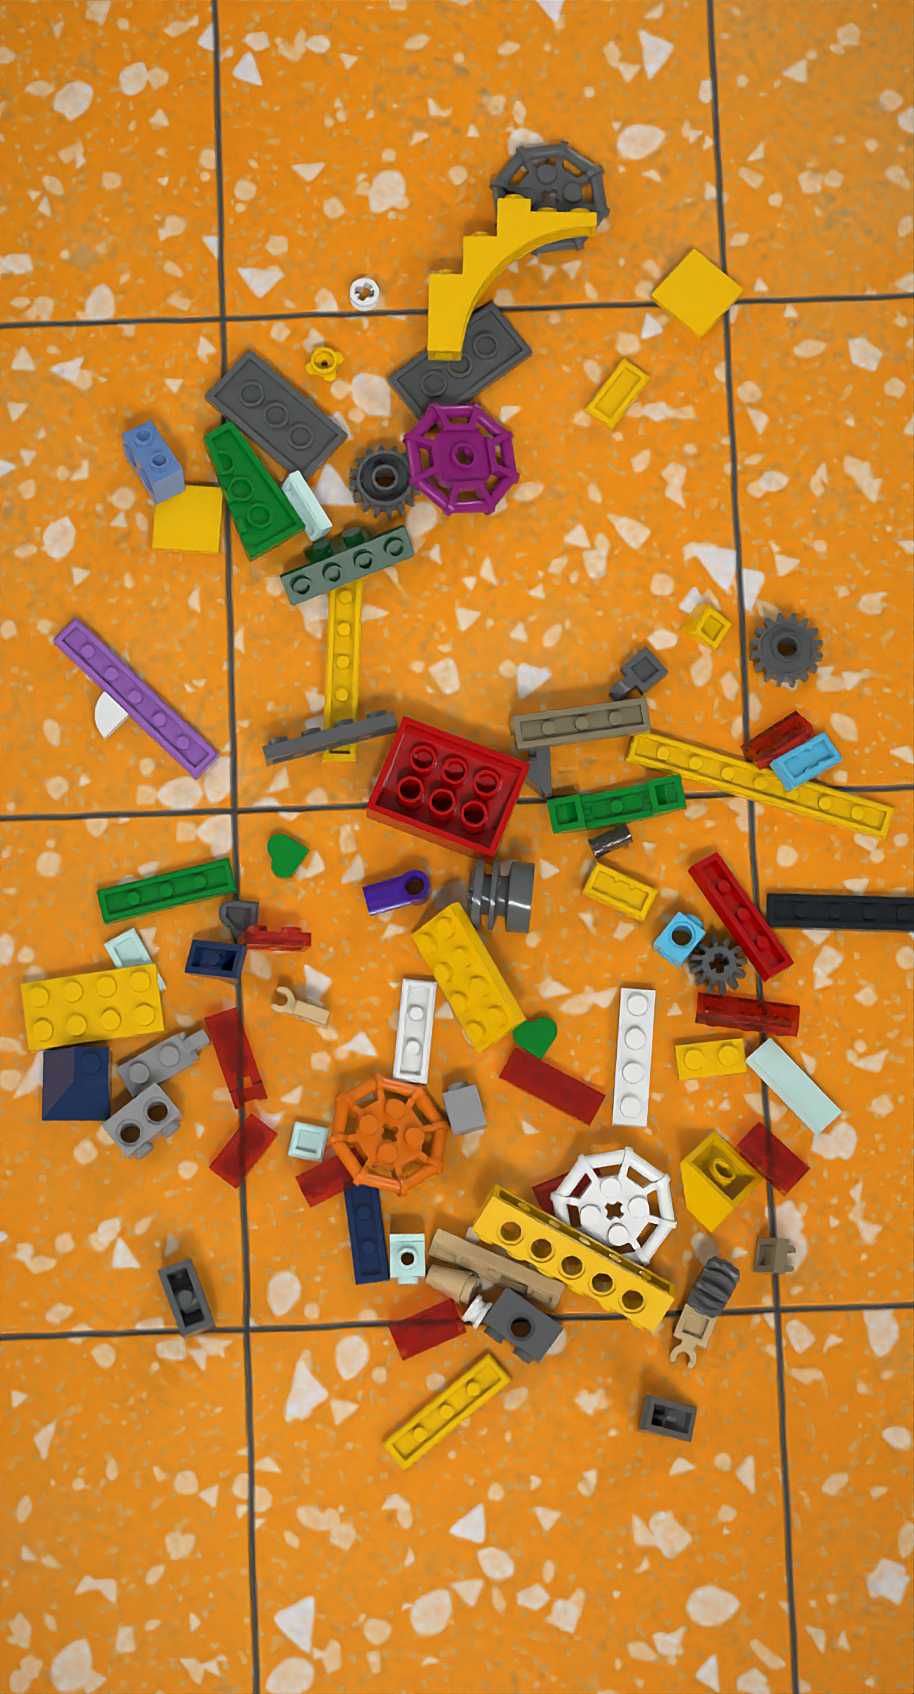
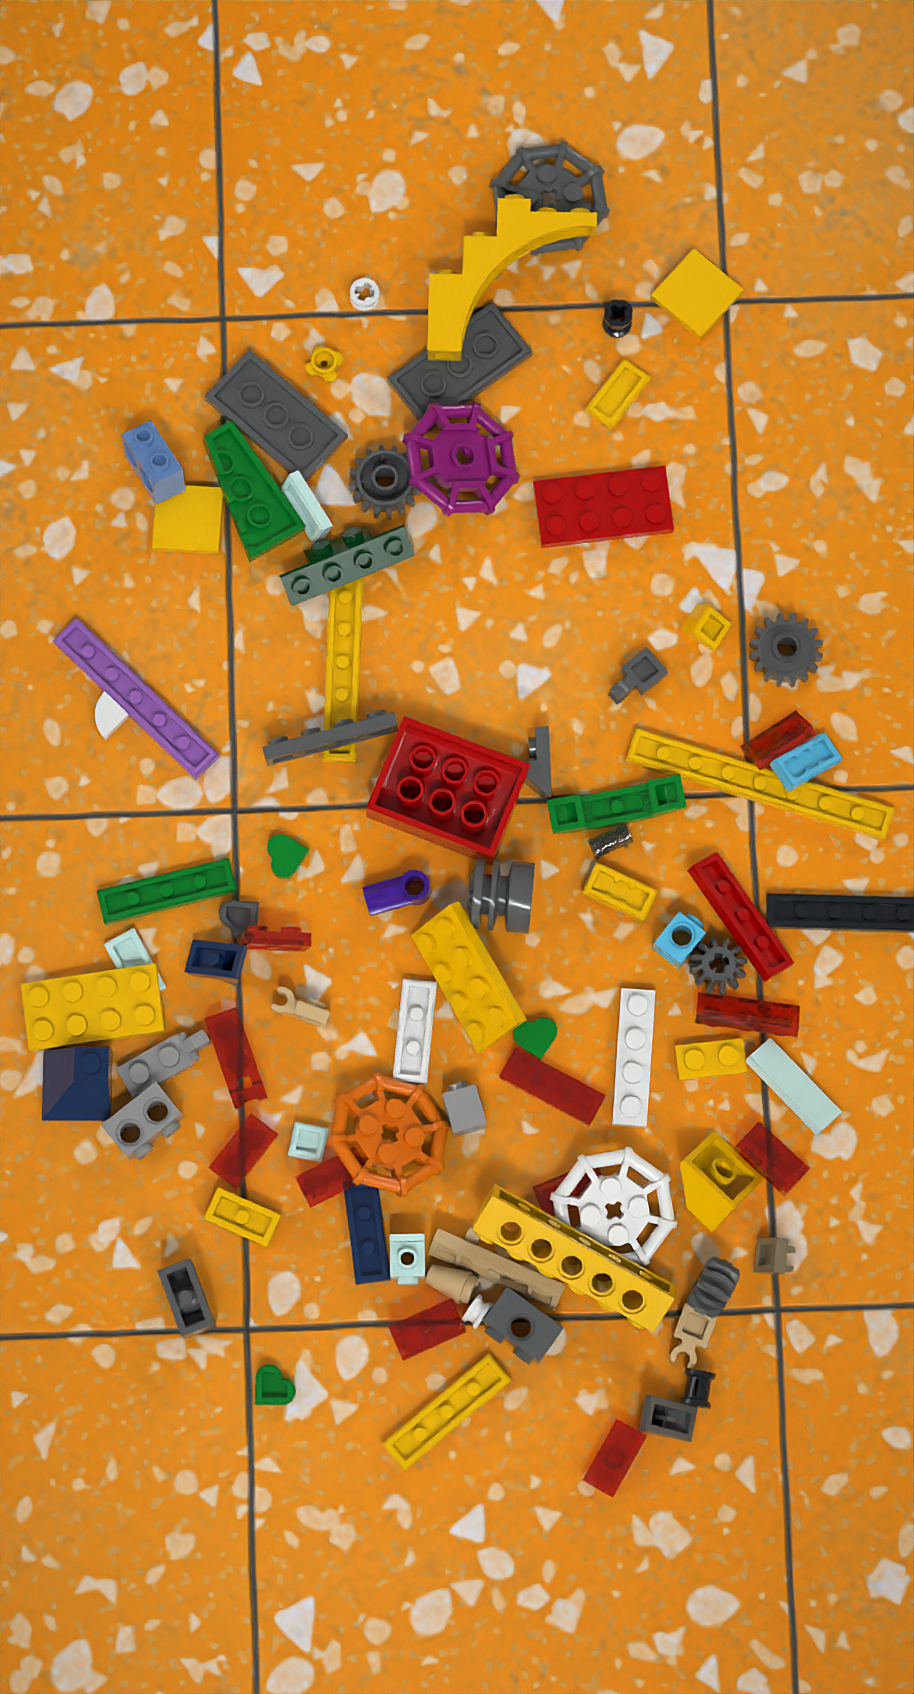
(242, 1217): none -> yellow plate
(272, 1388): none -> green tile
(580, 724): dark tan fence -> none
(603, 506): none -> red plate
(614, 1458): none -> clear red plate
(617, 309): none -> black bush
(697, 1388): none -> black bush

